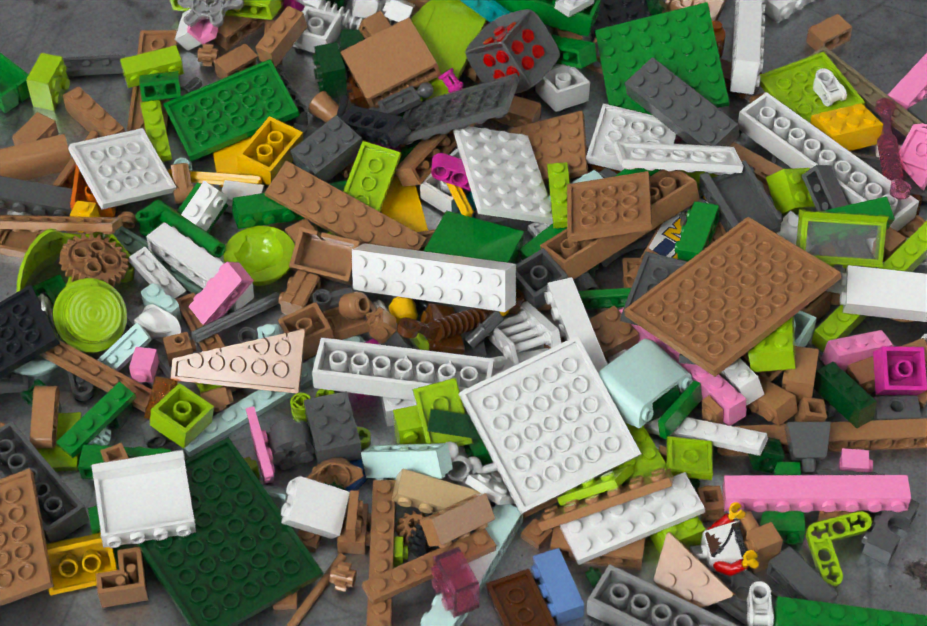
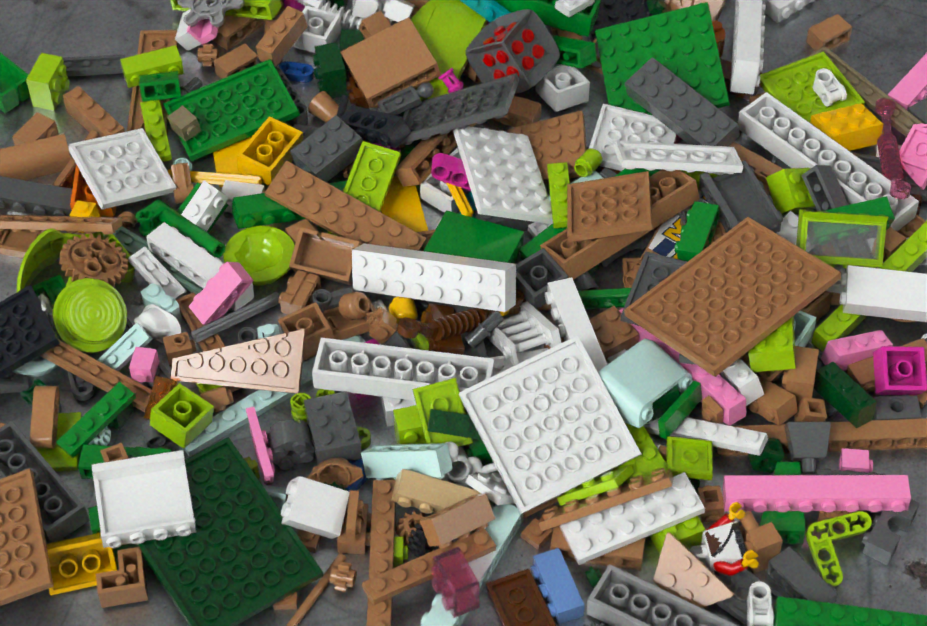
(184, 123): none -> dark tan brick
(296, 71): none -> blue beam
(588, 162): none -> lime brick

